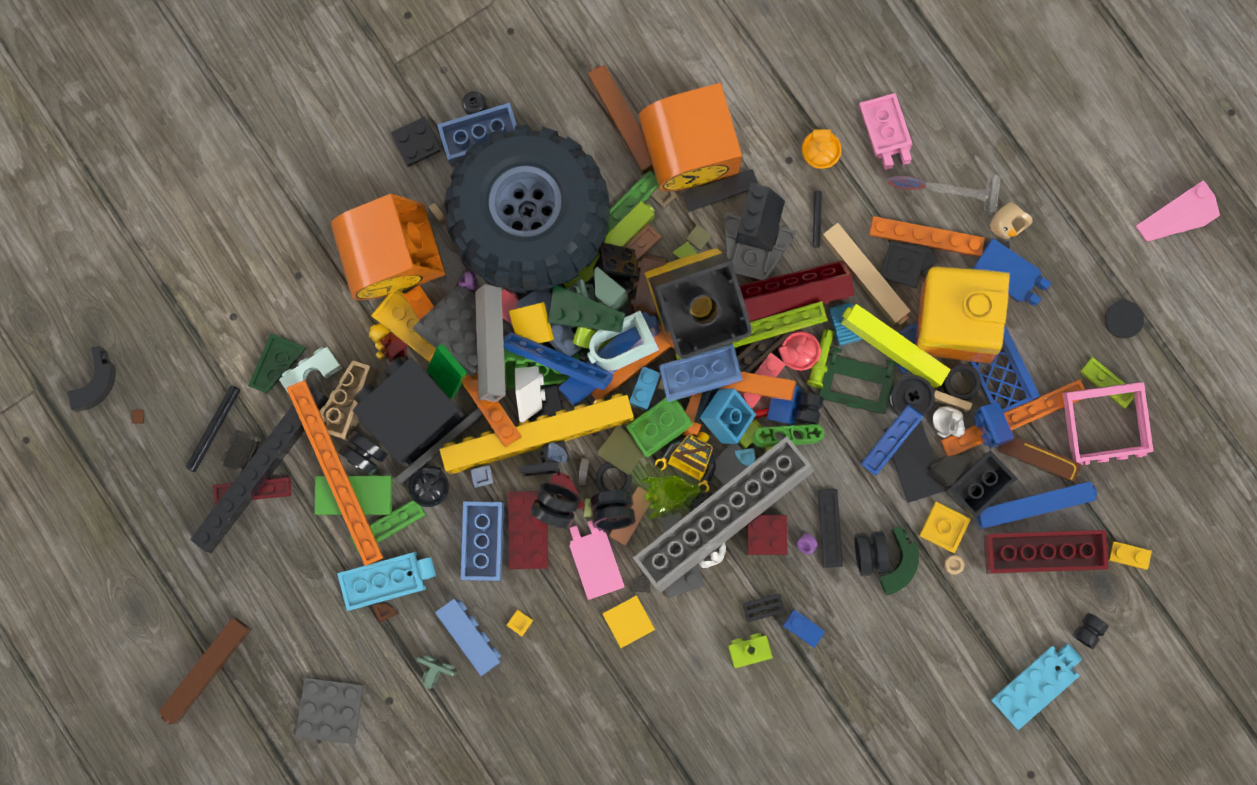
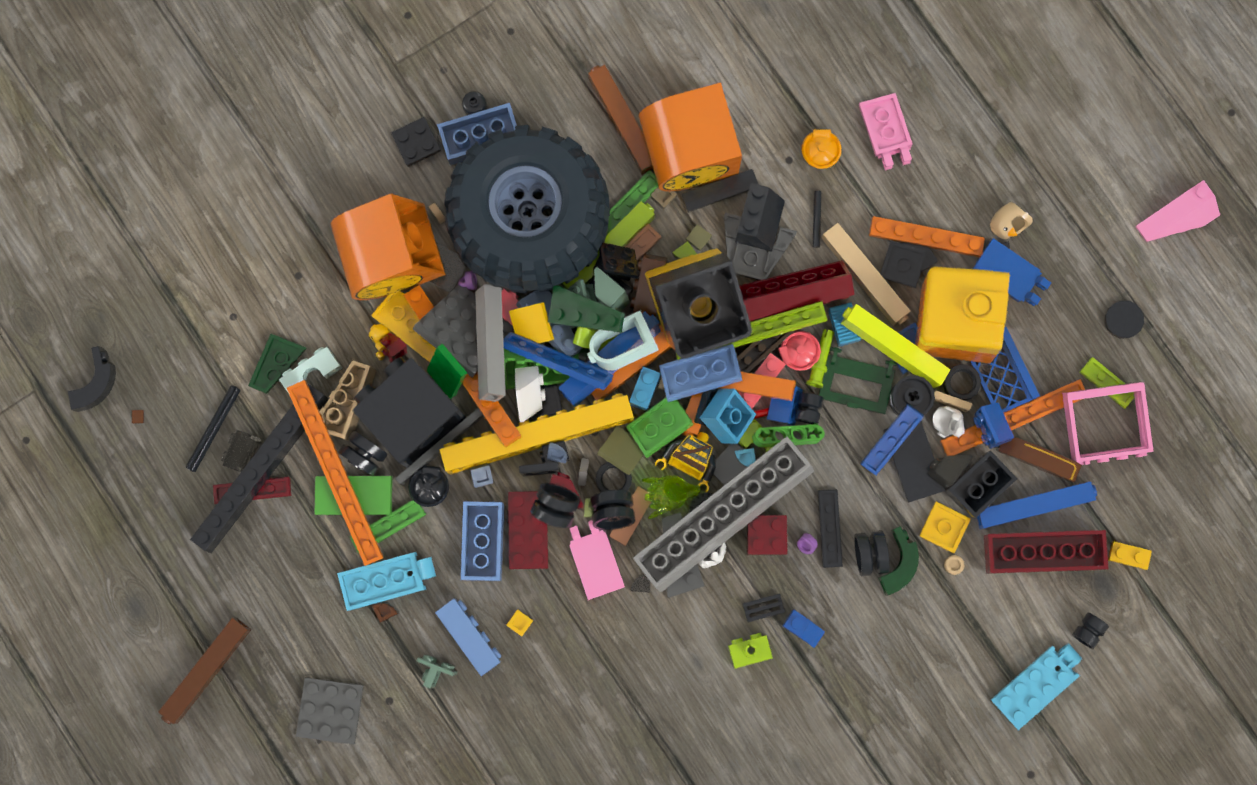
(628, 621): yellow tile -> none
(989, 195): clear piece -> none

